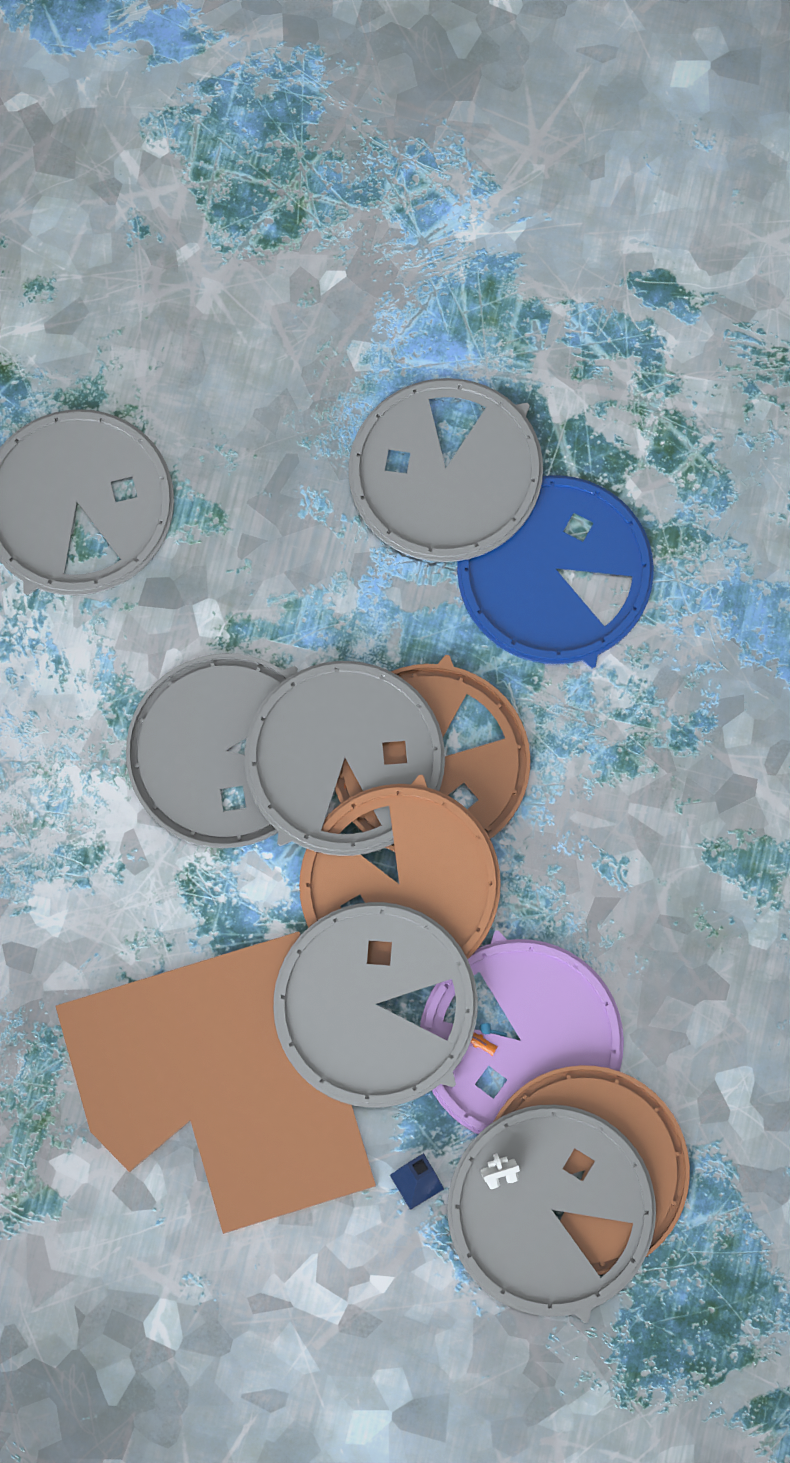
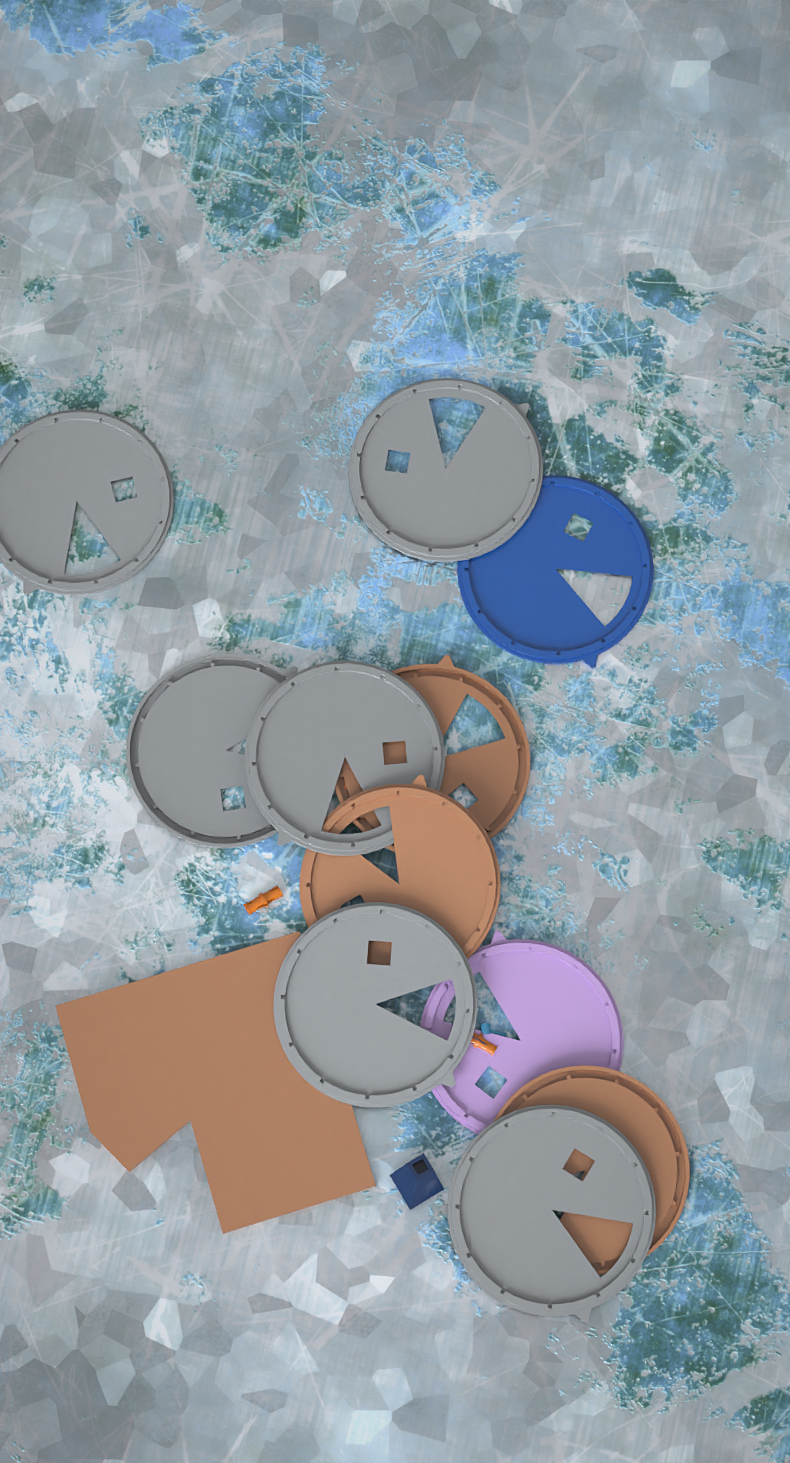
(263, 900): none -> orange pin
(498, 1168): white hips -> none

